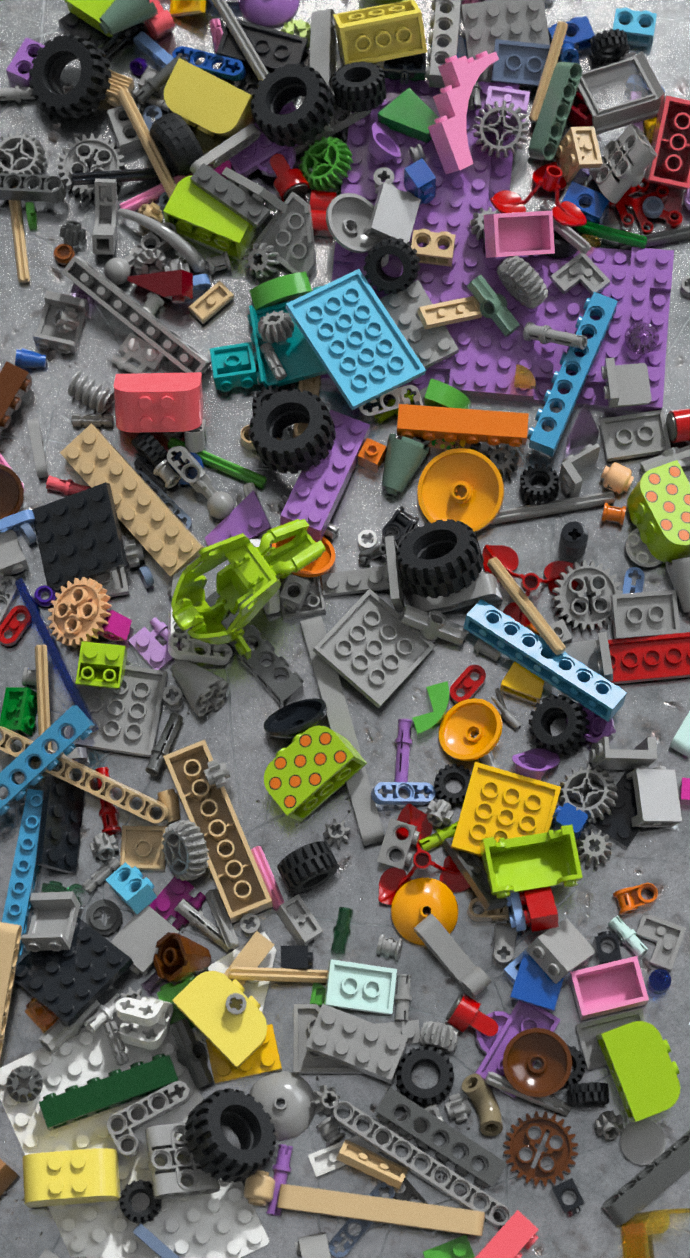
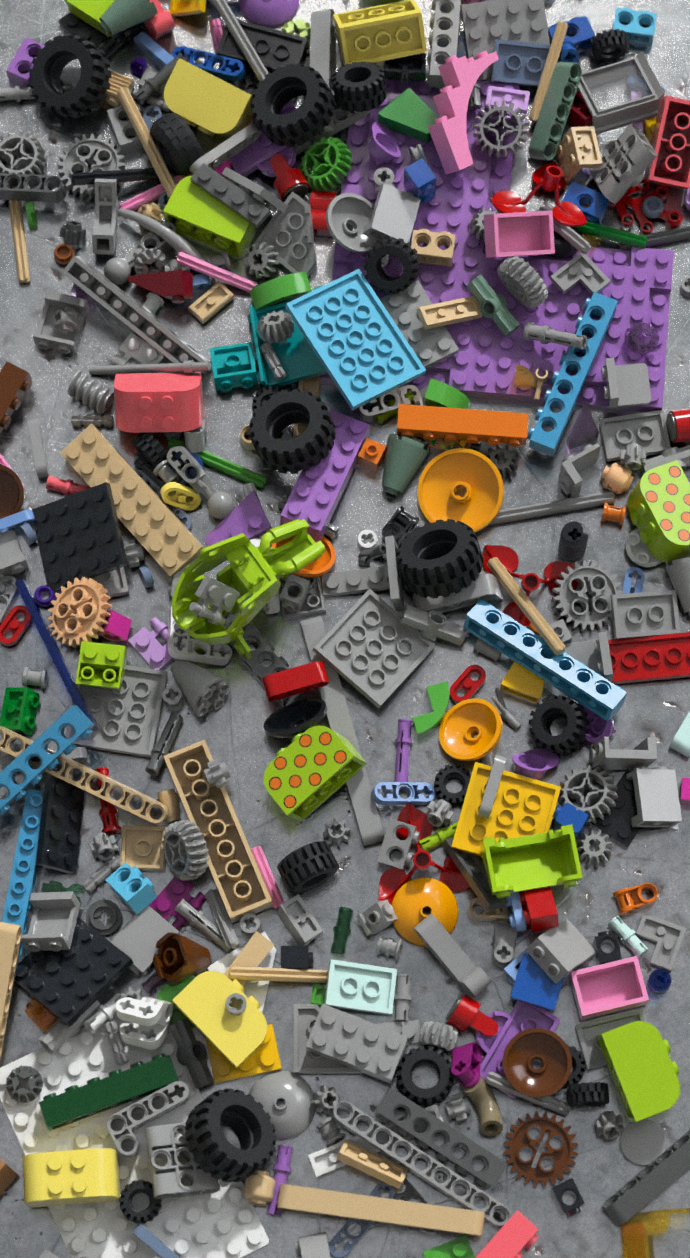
(29, 359): blue cone -> none
(42, 684): tan axle -> none
(177, 495): none -> light yellow plate
(187, 366): none -> light grey bar
(215, 272): none -> bright pink axle
(216, 593): none -> light grey plate
(295, 681): none -> red beam
(377, 917): none -> light grey brick
(467, 1064): none -> magenta piece
(492, 786): none -> light grey beam
(539, 474): black tyre -> none
(540, 381): none -> tan hand
(633, 456): none -> light grey gear

